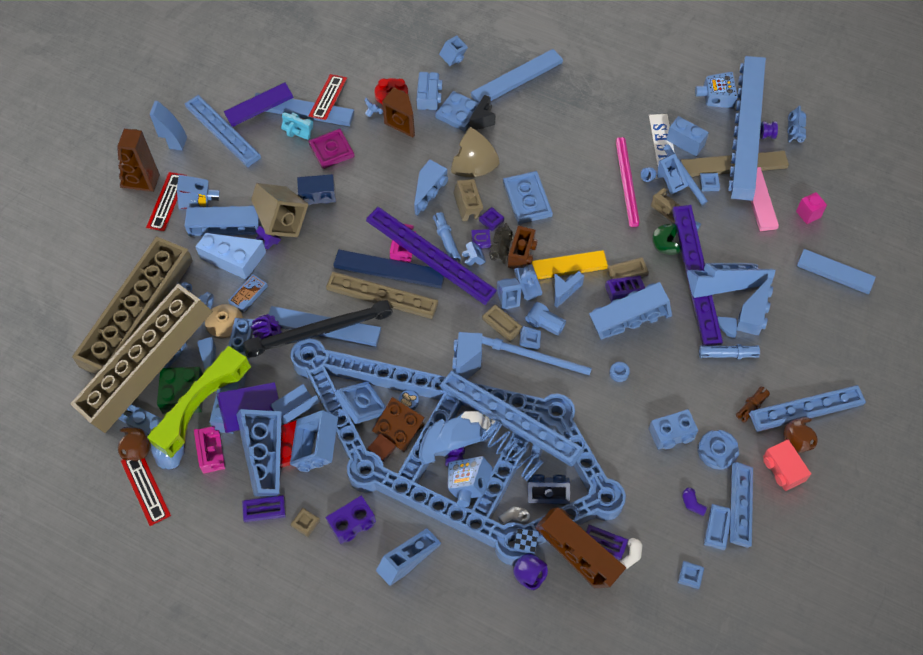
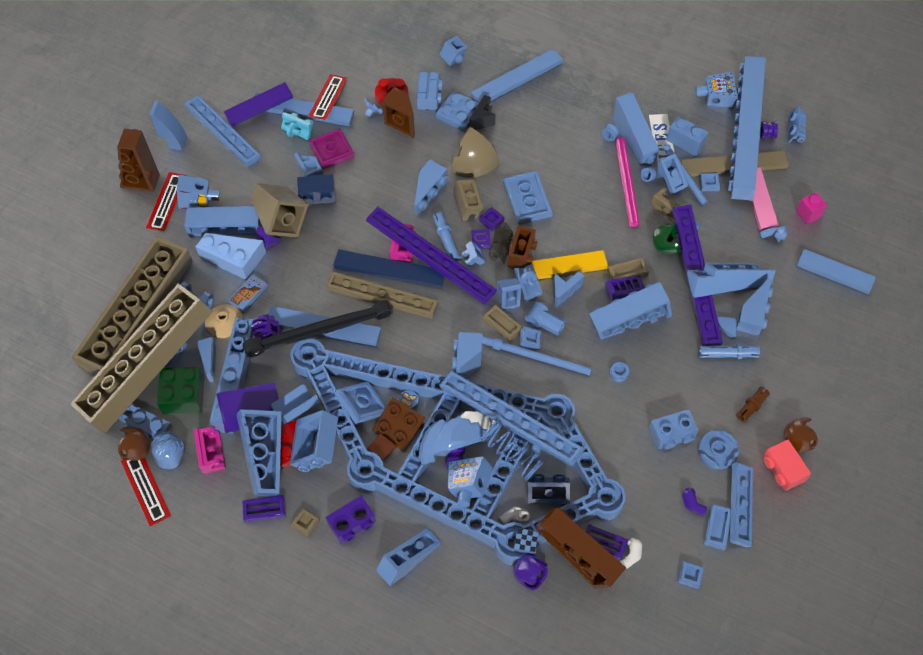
(171, 431): lime arch -> none
(308, 165): none -> medium blue tile
(610, 132): none -> medium blue bush
(635, 129): none -> medium blue slope
(779, 233): none -> medium blue plate
(807, 407): medium blue tile -> none

